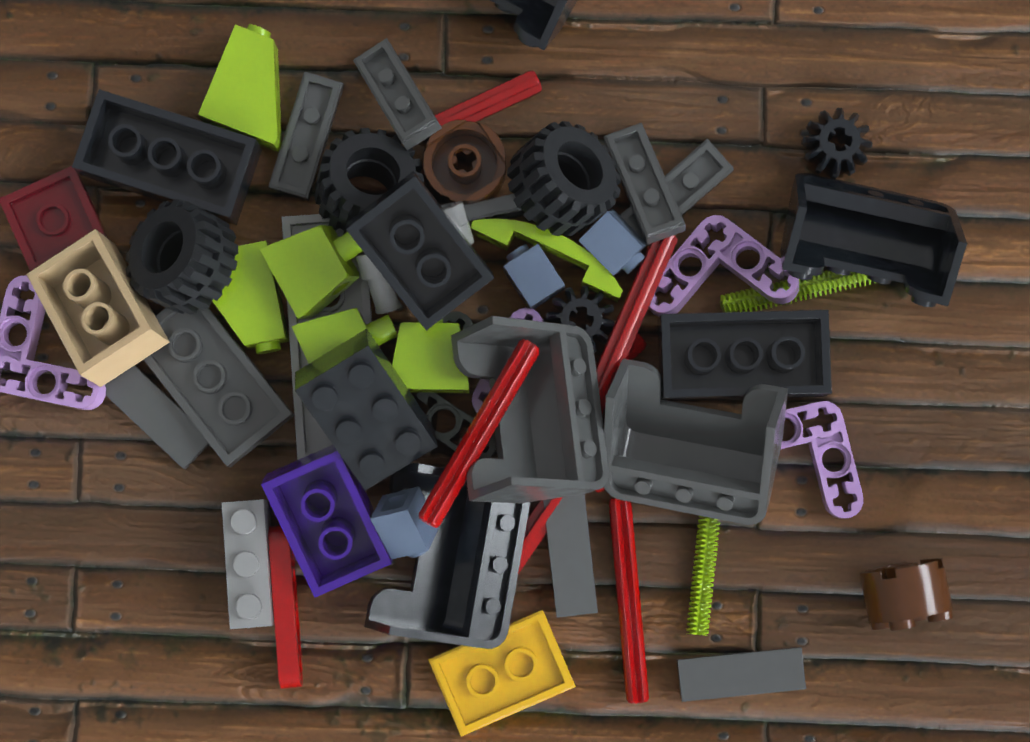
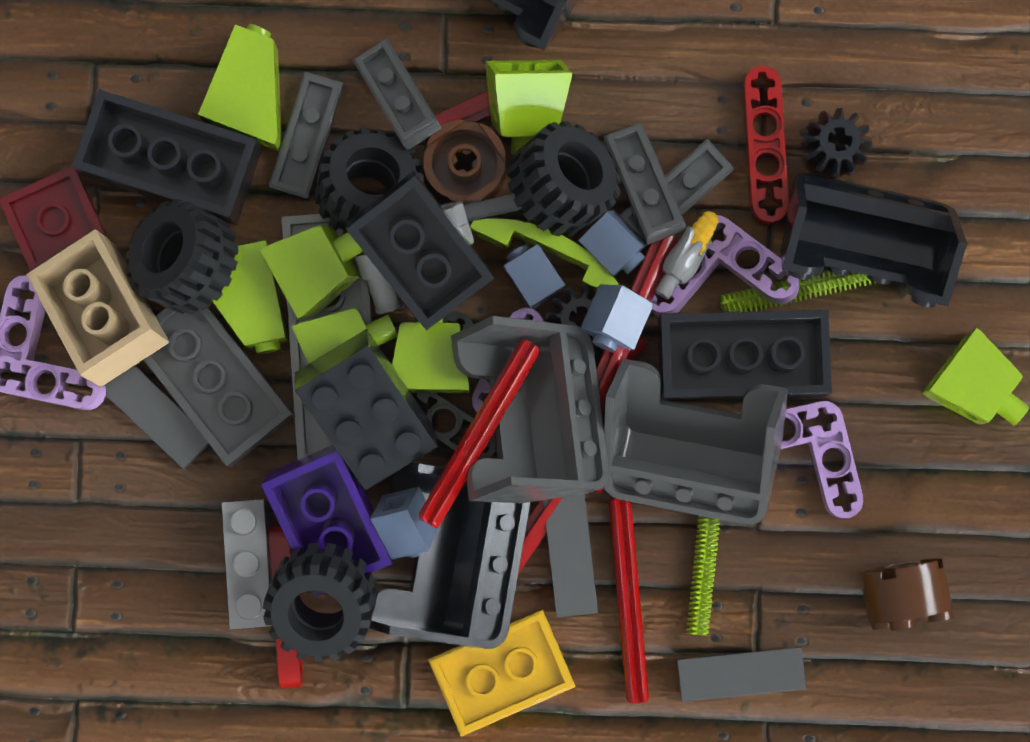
(309, 630): none -> black tyre
(526, 96): none -> lime torso
(616, 317): none -> brick
(687, 254): none -> light grey piece
(765, 145): none -> red beam
(978, 382): none -> lime torso

